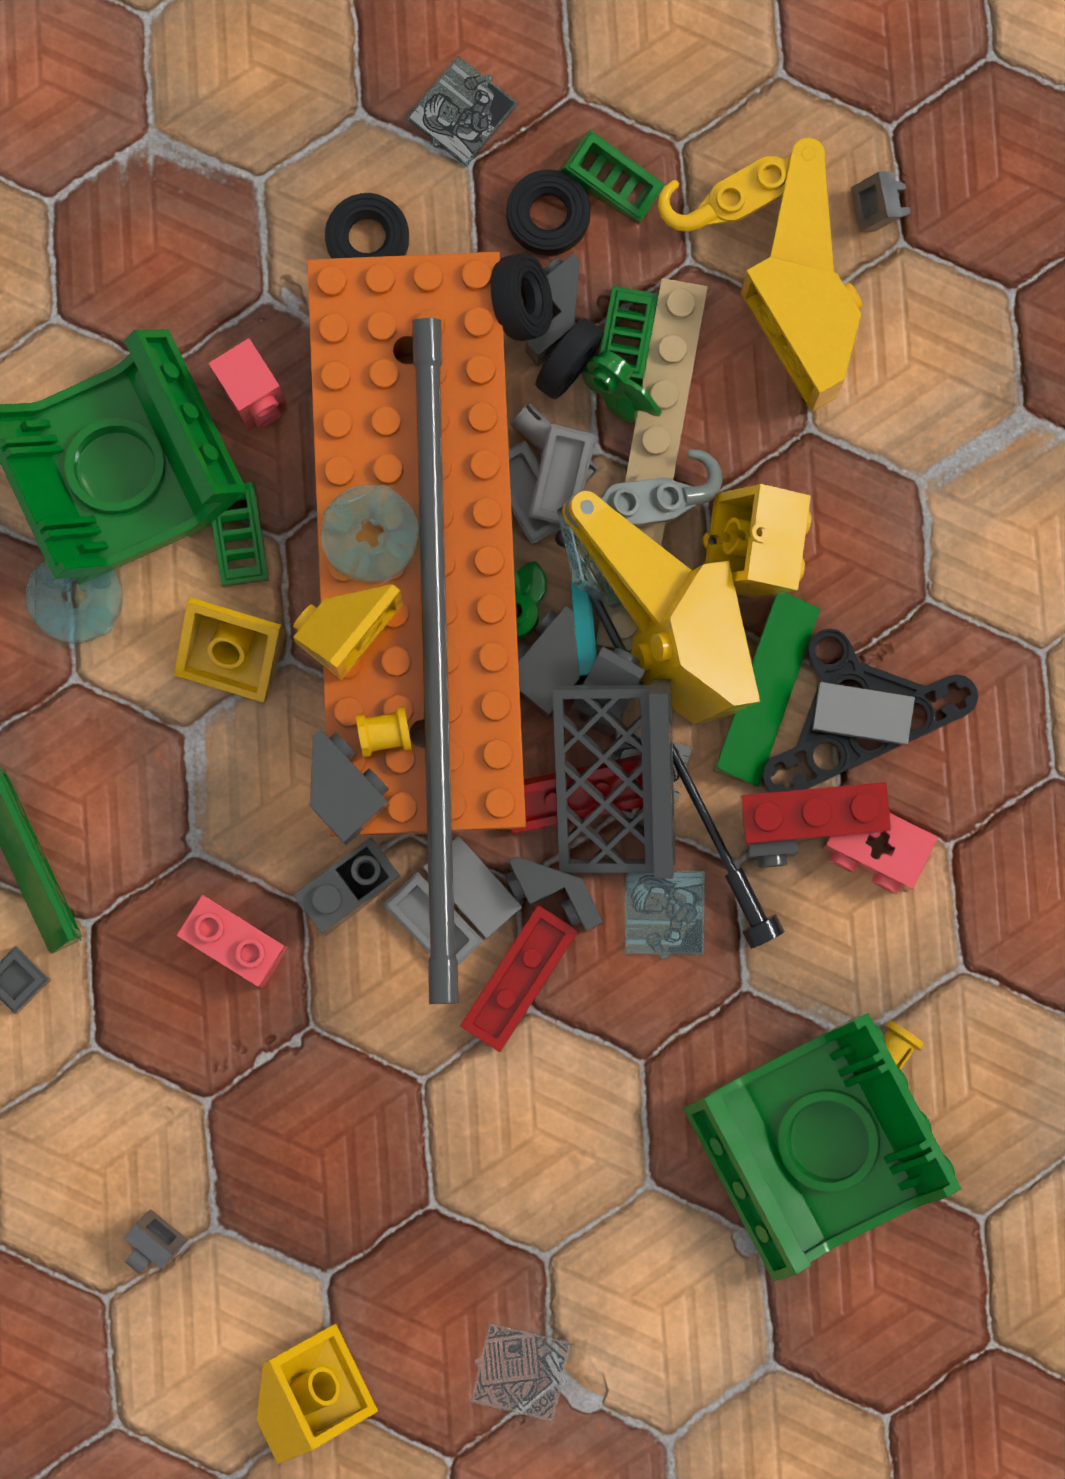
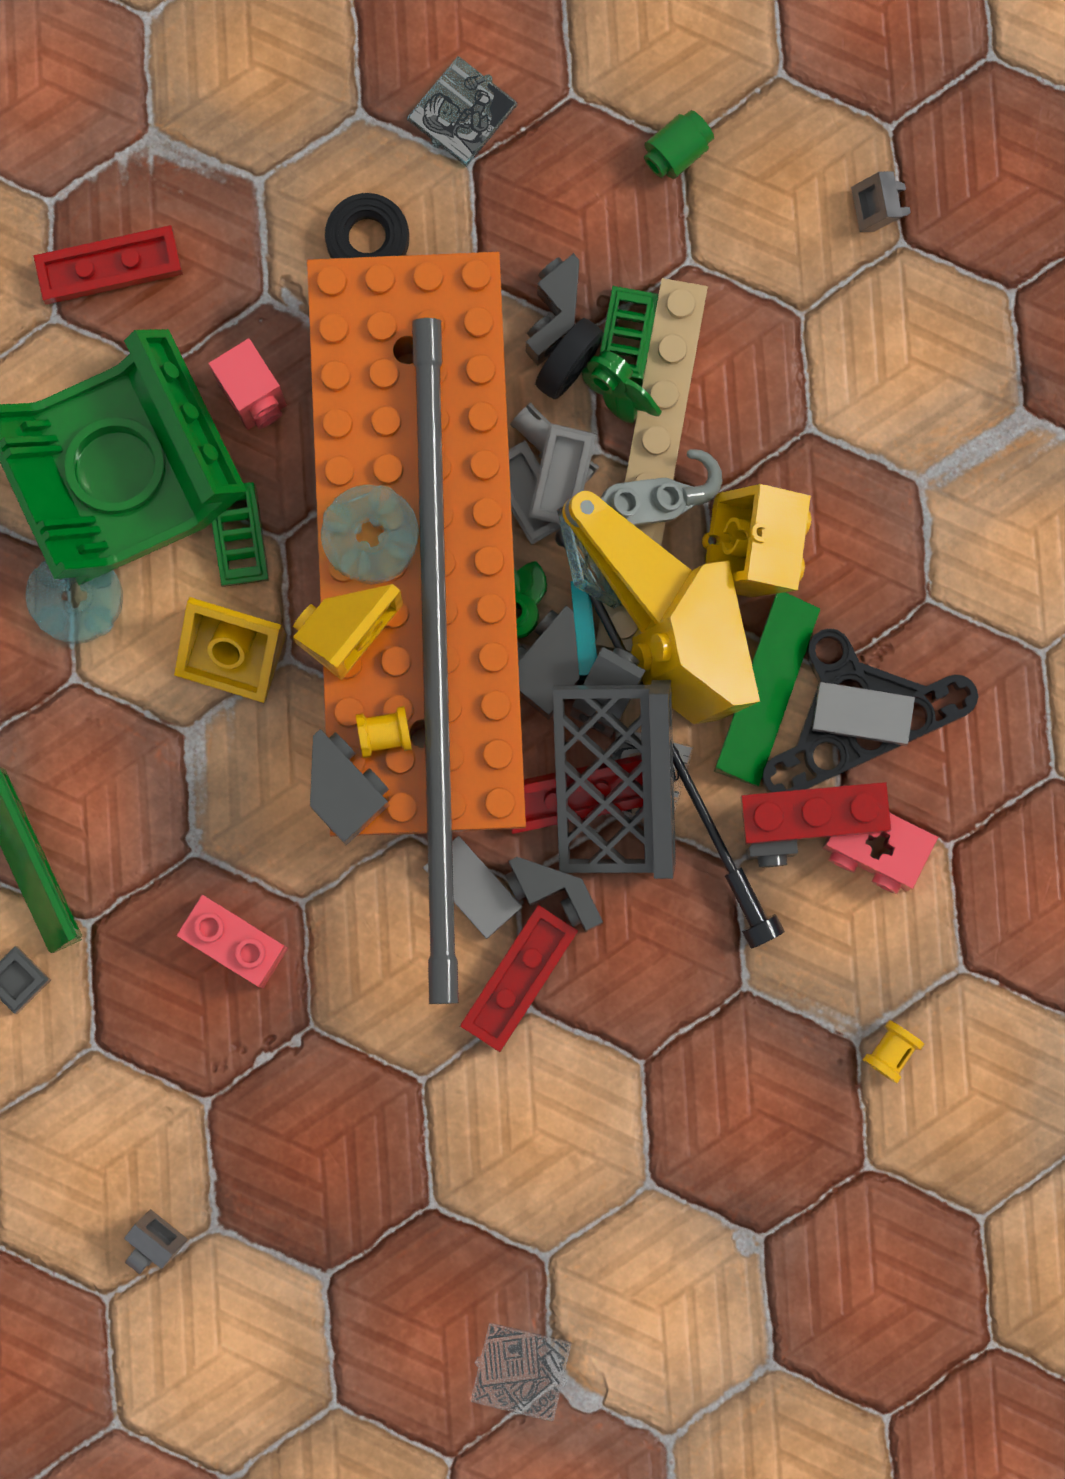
(108, 264): none -> red plate
(311, 1395): yellow slope -> none
(347, 886): dark grey slope -> none
(411, 909): light grey tile -> none
(509, 279): black tyre -> none
(542, 184): black tyre -> none
(621, 163): green slope -> none
(665, 914): clear light blue piece -> none
(678, 145): none -> green brick
(794, 291): yellow slope -> none
(821, 1146): green panel -> none

